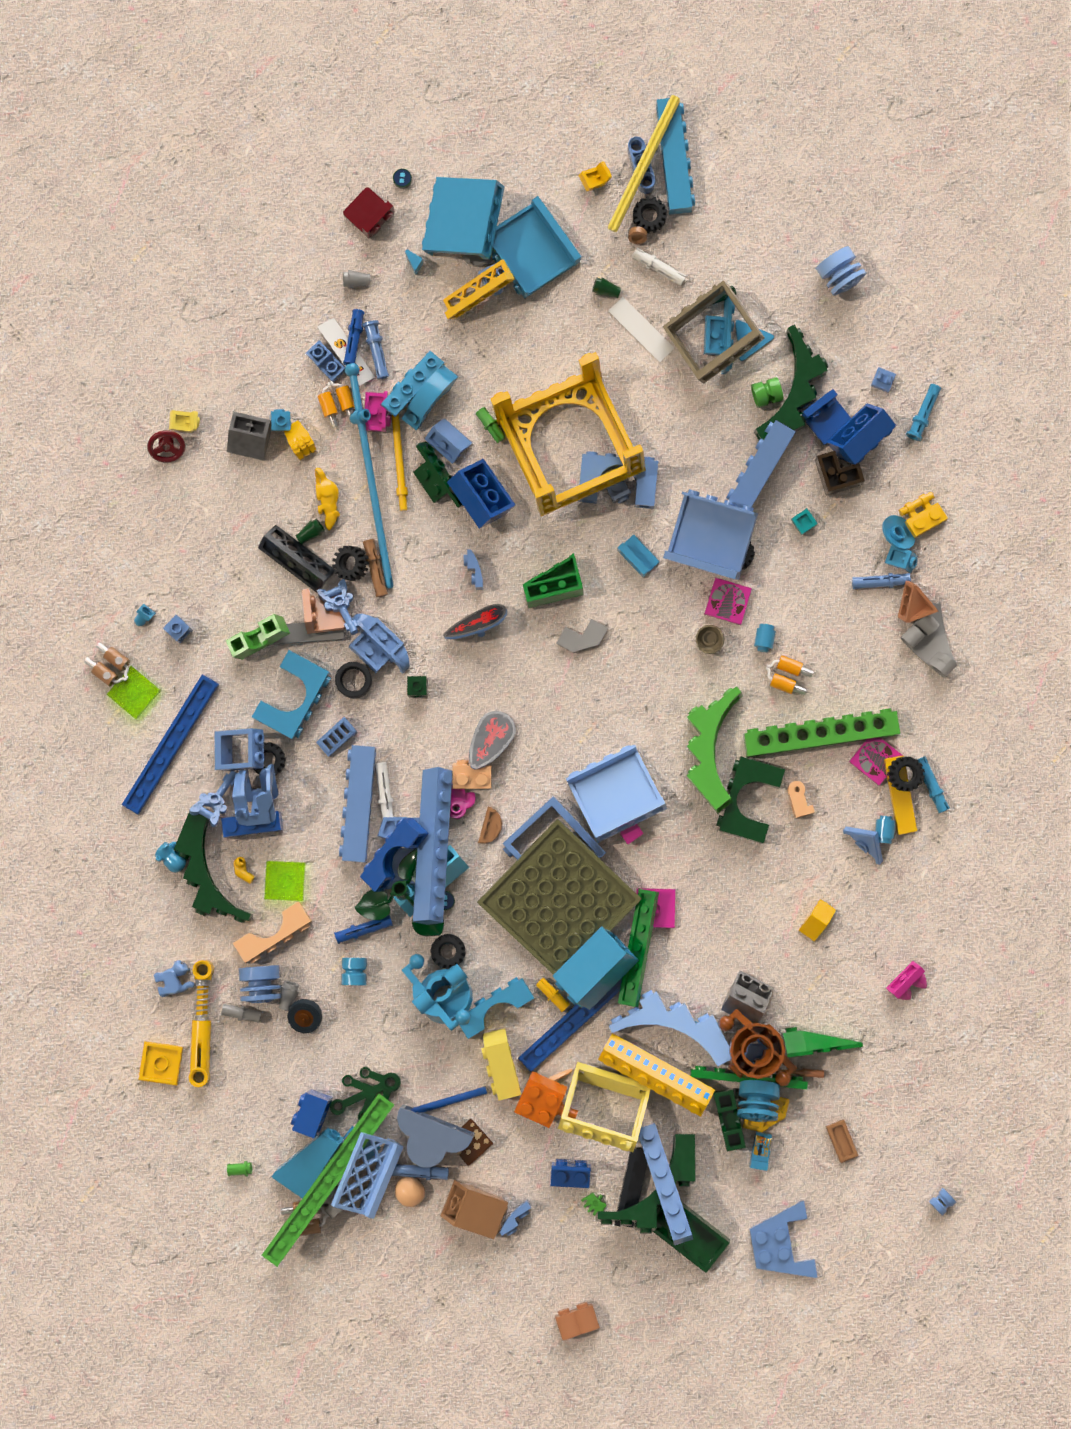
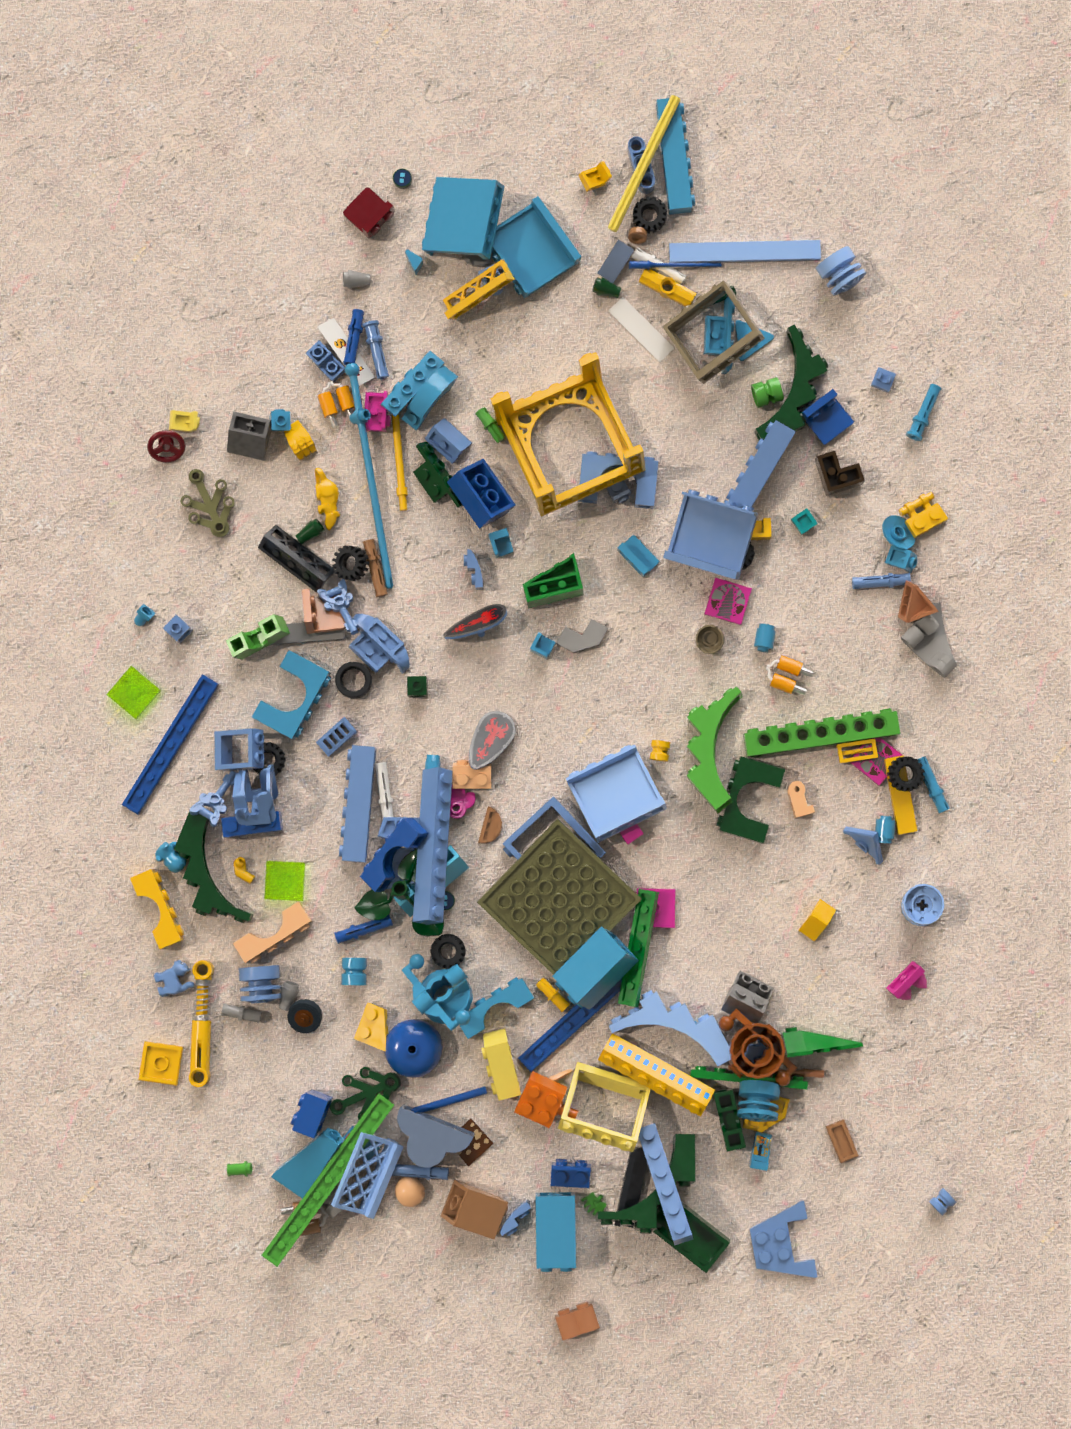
(103, 672): medium nougat piece -> none
(167, 930): none -> yellow arch
(209, 506): none -> olive plant
(373, 1027): none -> yellow wing
(427, 1044): none -> blue cylinder
(432, 761): none -> dark azure hose
(500, 542): none -> dark azure panel
(542, 646): none -> dark azure panel
(555, 1231): none -> dark azure brick
(615, 261): none -> sand blue slope
(647, 265): none -> blue piece
(656, 281): none -> yellow piece
(659, 750): none -> yellow wheel
(744, 251): none -> light blue tile
(762, 530): none -> yellow panel
(849, 744): none -> yellow tile
(861, 433): blue brick -> none
(930, 897): none -> light blue wheel

